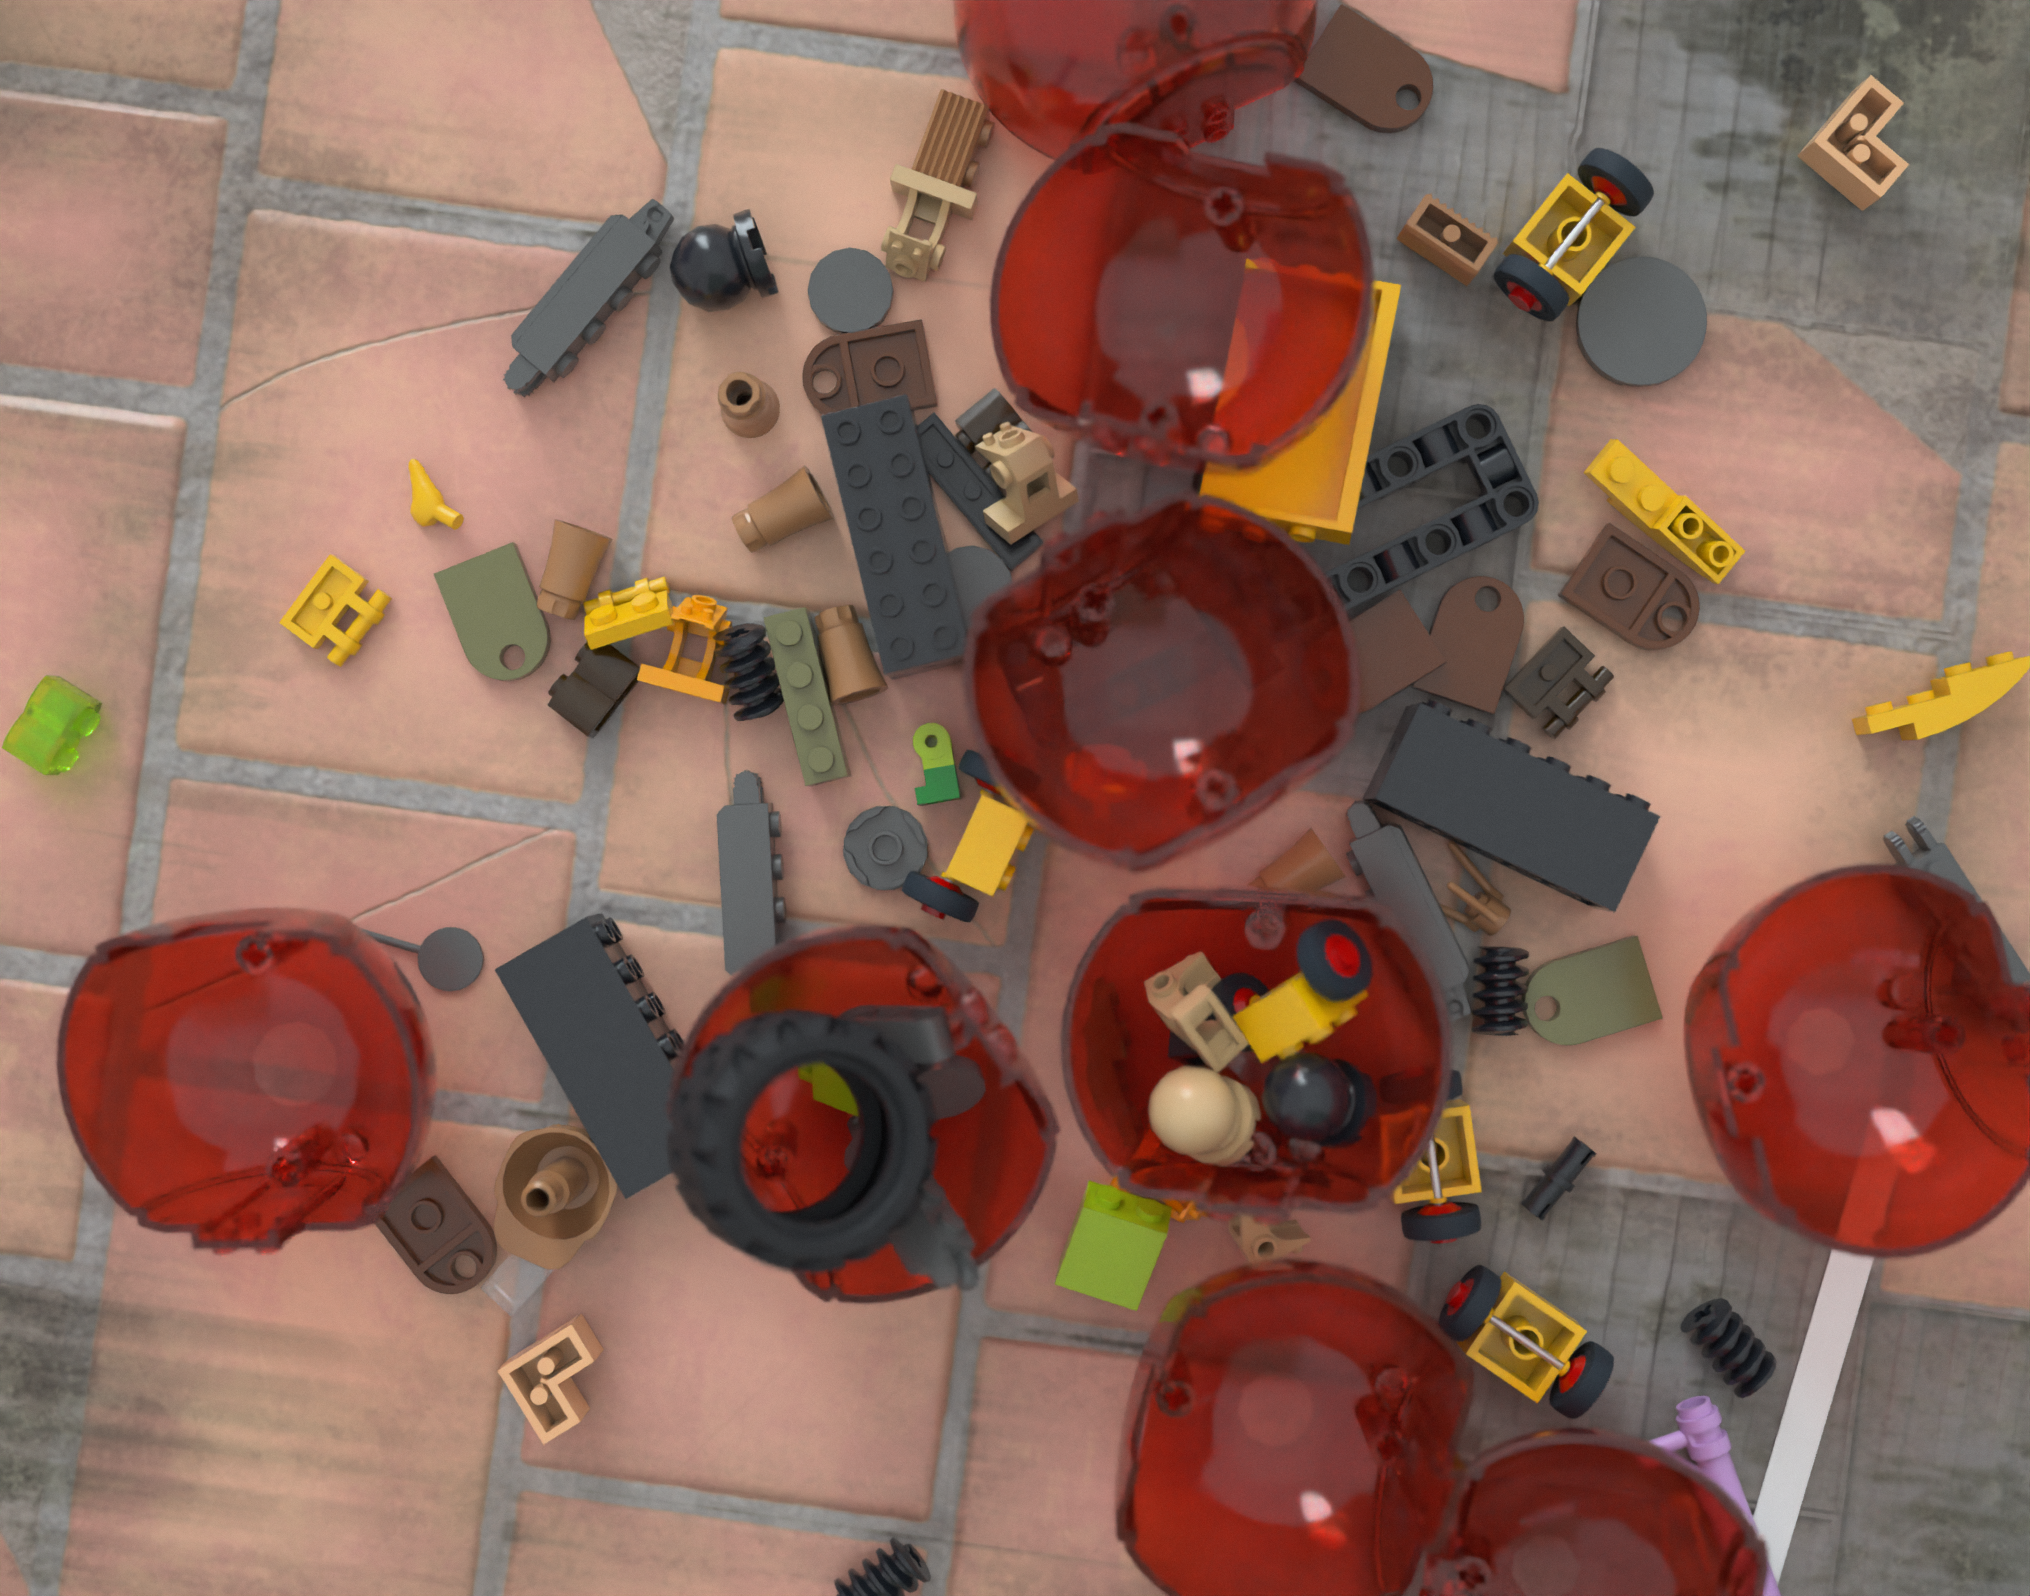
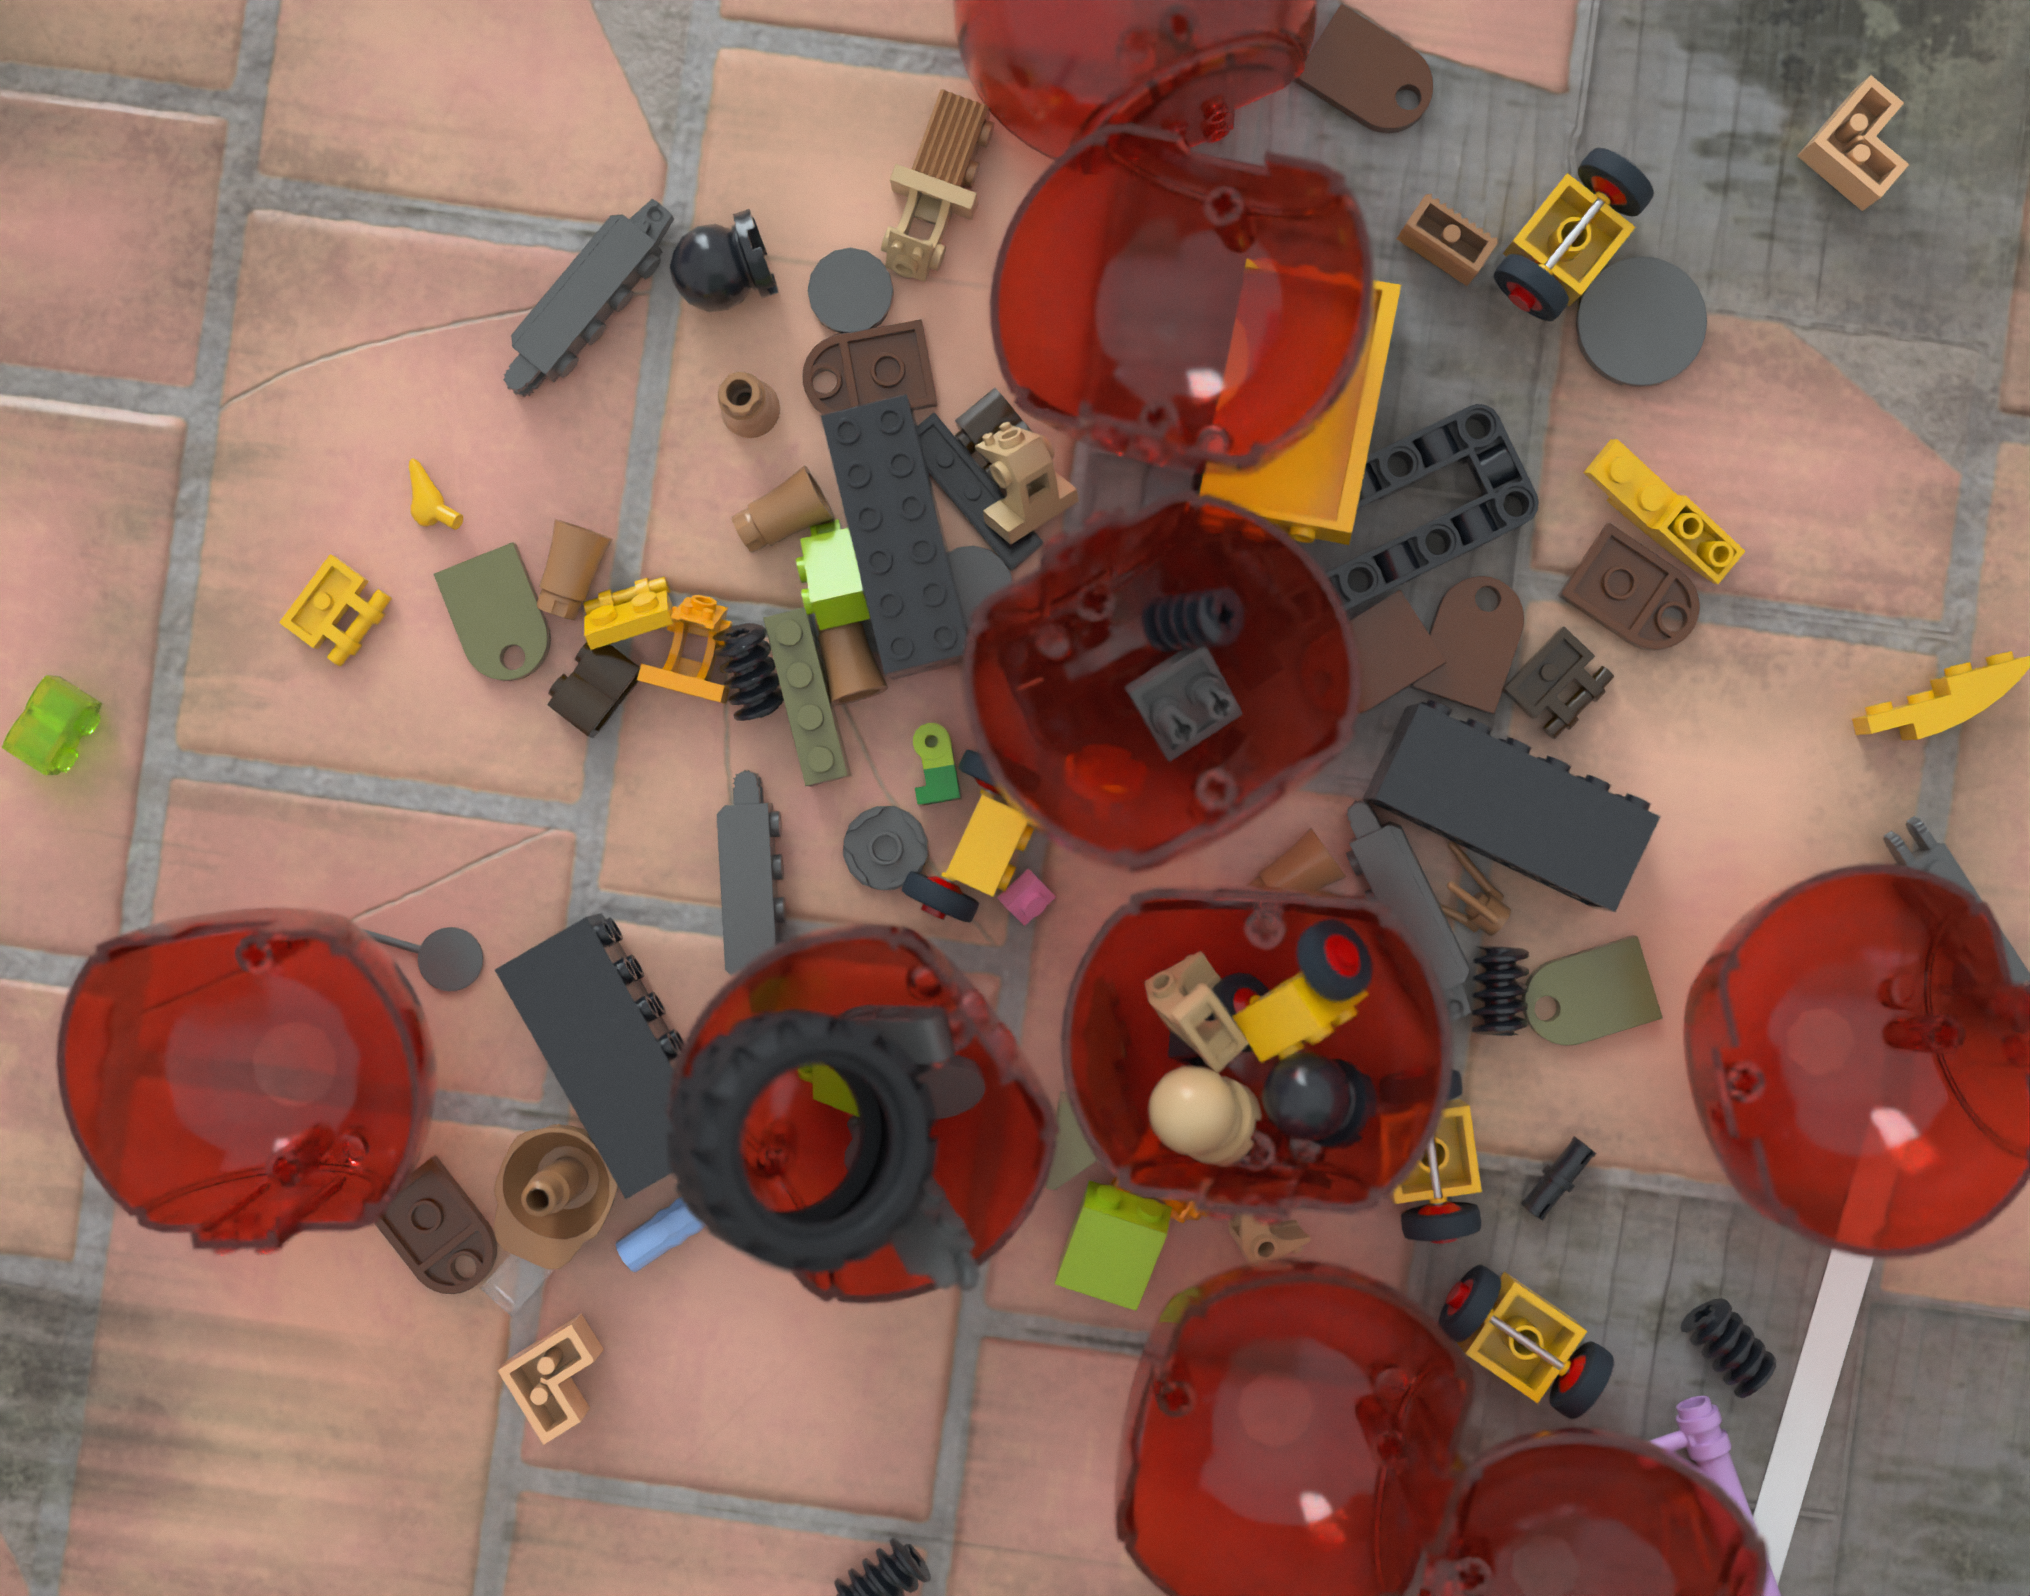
(658, 1235): none -> light blue axle
(832, 577): none -> brick
(1026, 897): none -> bright pink plate
(1072, 1149): none -> olive slope
(1183, 701): none -> dark grey plate
(1193, 620): none -> black piece

